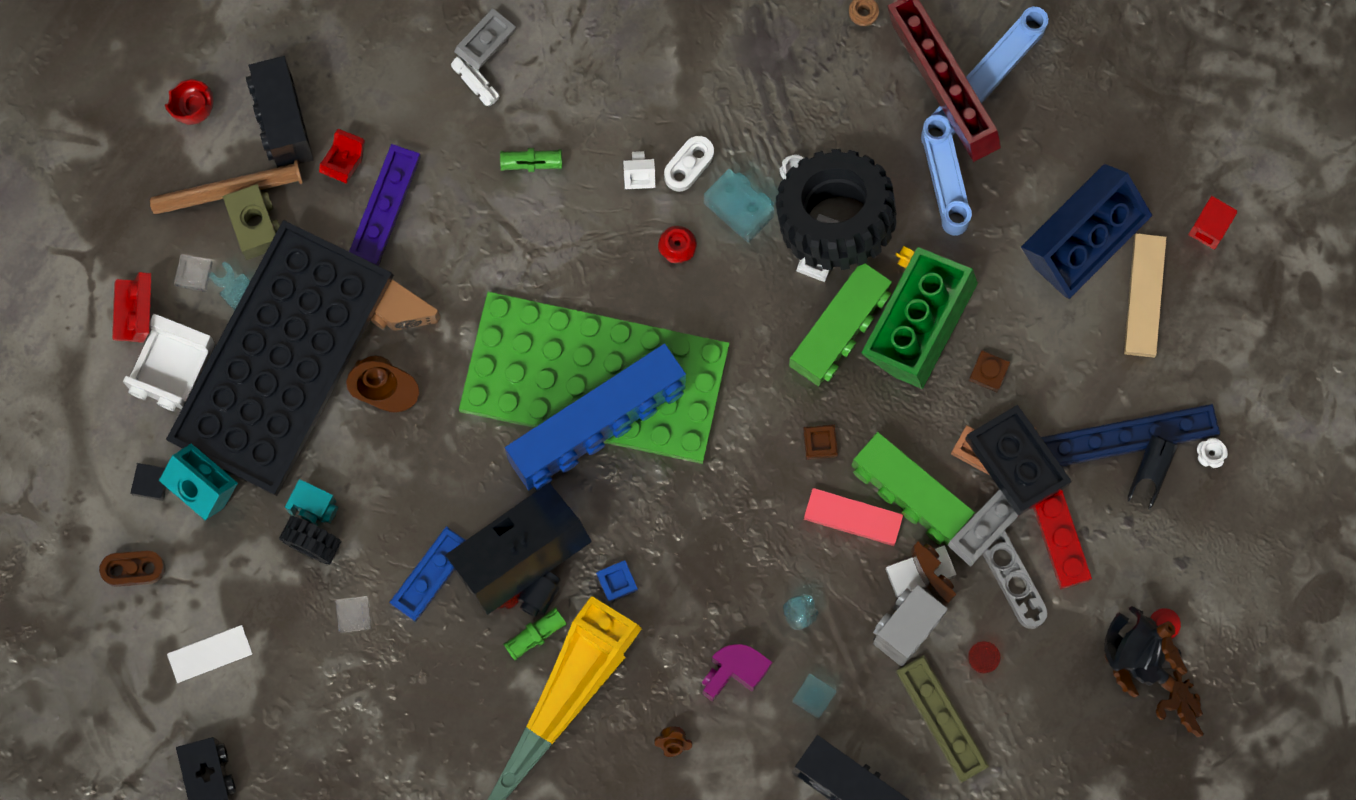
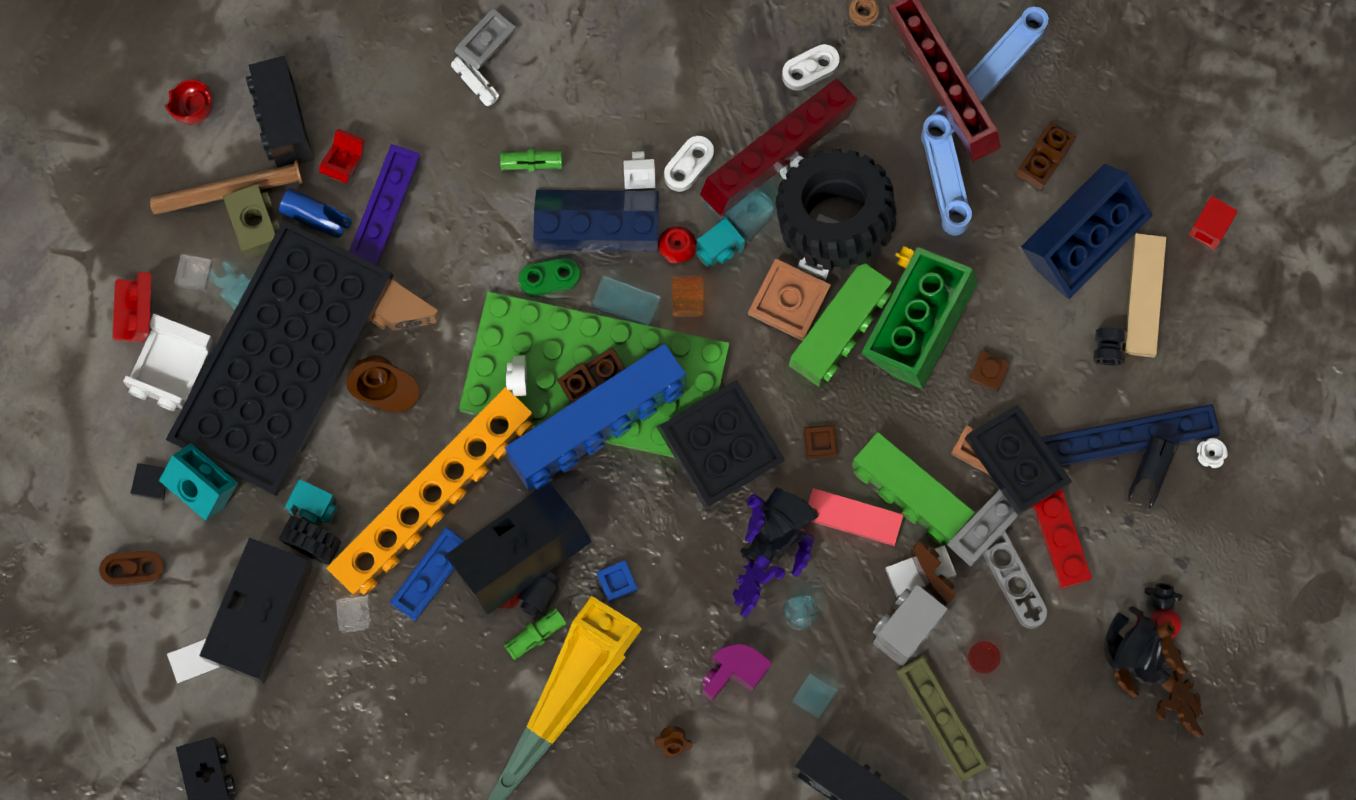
(256, 610): none -> black brick
(313, 213): none -> blue piece
(346, 565): none -> light orange brick
(517, 375): none -> white plate
(549, 279): none -> green plate
(590, 375): none -> reddish brown slope
(596, 220): none -> dark blue slope
(626, 301): none -> clear light blue plate
(687, 296): none -> clear orange brick
(719, 244): none -> teal brick
(720, 443): none -> black plate
(772, 530): none -> helmet
(778, 147): none -> dark red brick
(789, 299): none -> nougat plate
(809, 68): none -> white plate
(1045, 155): none -> reddish brown slope
(1110, 346): none -> black wheel
(1162, 596): none -> black plate

